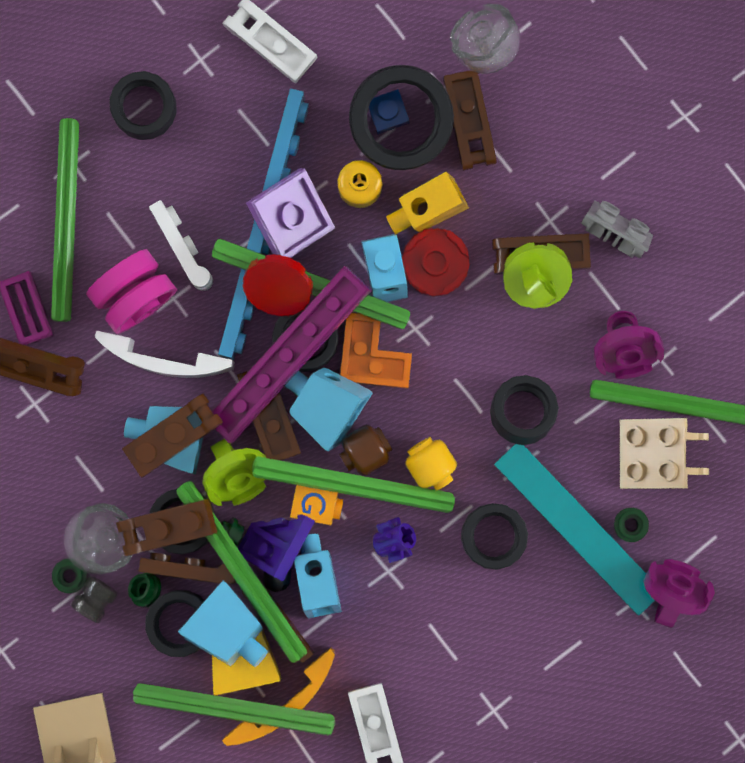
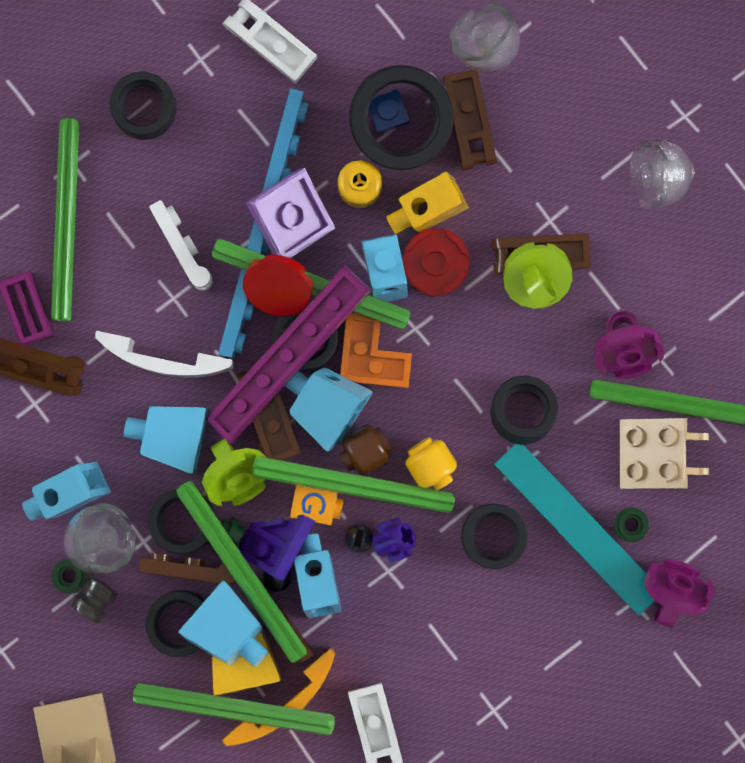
(67, 492): none -> medium azure torso
(131, 291): dark pink wheel -> none
(144, 589): dark green plate -> none
(168, 527): reddish brown plate -> none
(171, 436): reddish brown plate -> none
(366, 540): none -> black hinge
(634, 232): light grey hinge -> none
(661, 173): none -> clear cylinder

